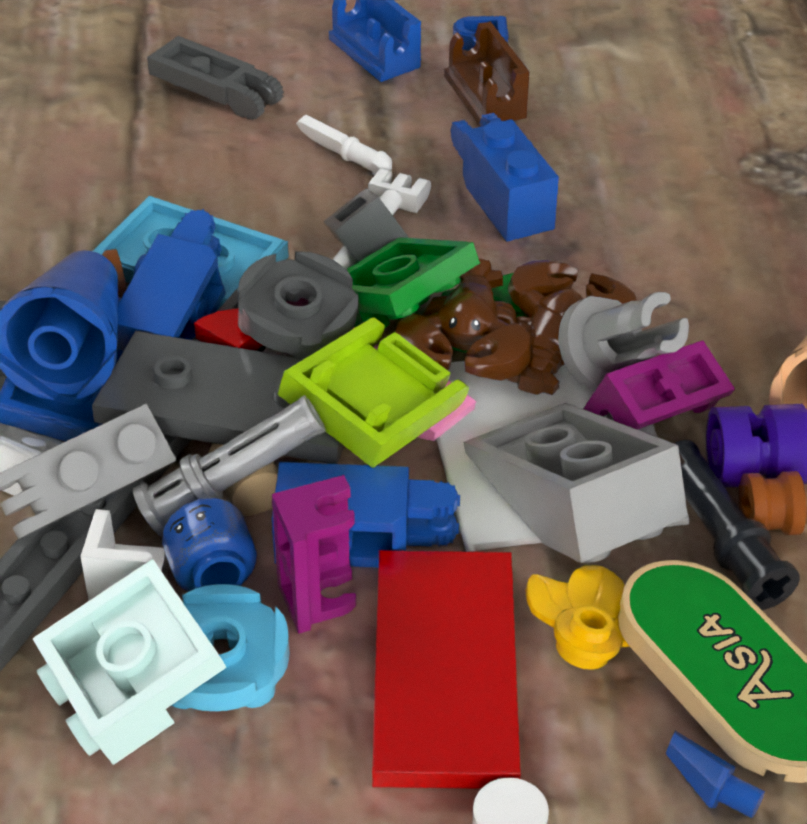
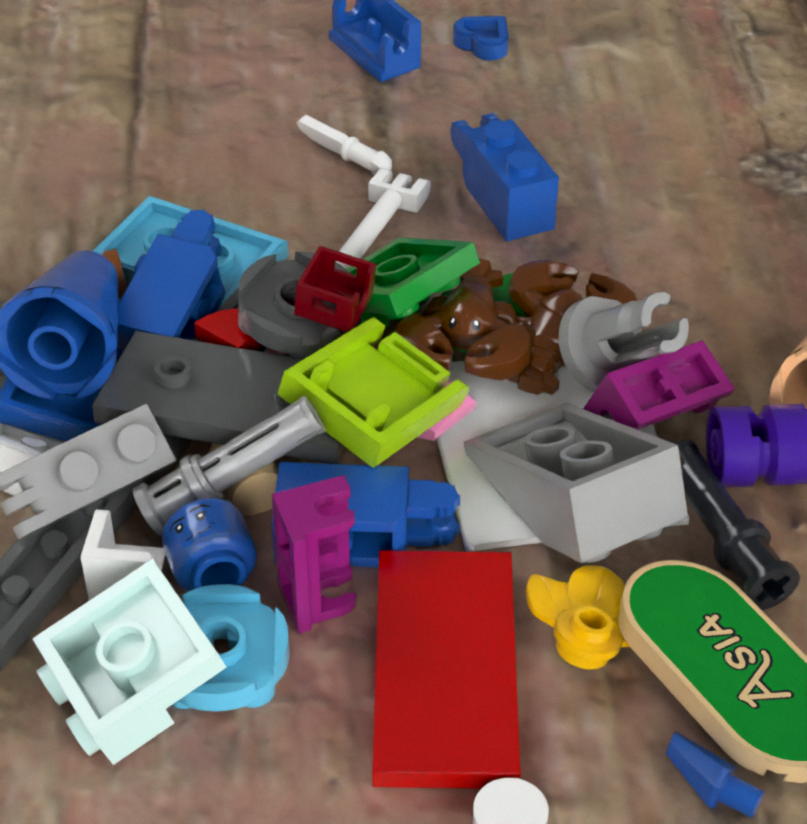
(215, 76): dark grey hinge -> none
(324, 282): none -> dark red piece
(364, 225): dark grey panel -> none
(488, 75): reddish brown hinge -> none
(775, 501): dark orange wheel -> none

